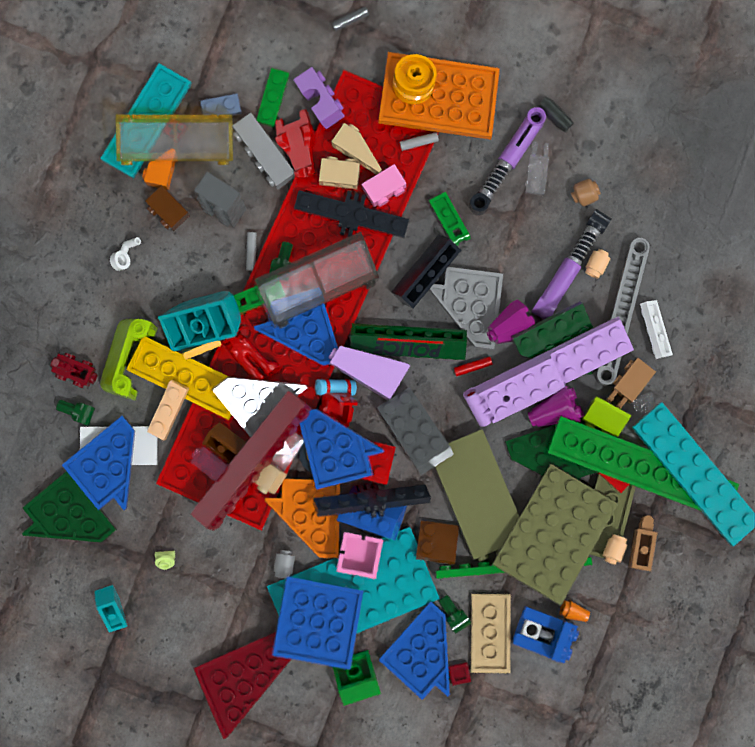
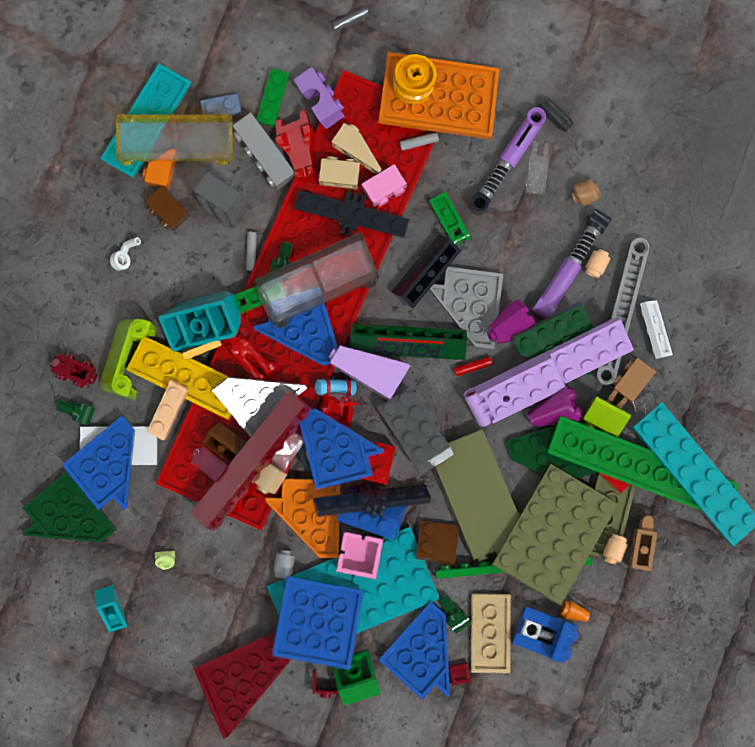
(324, 693): none -> dark red bracket

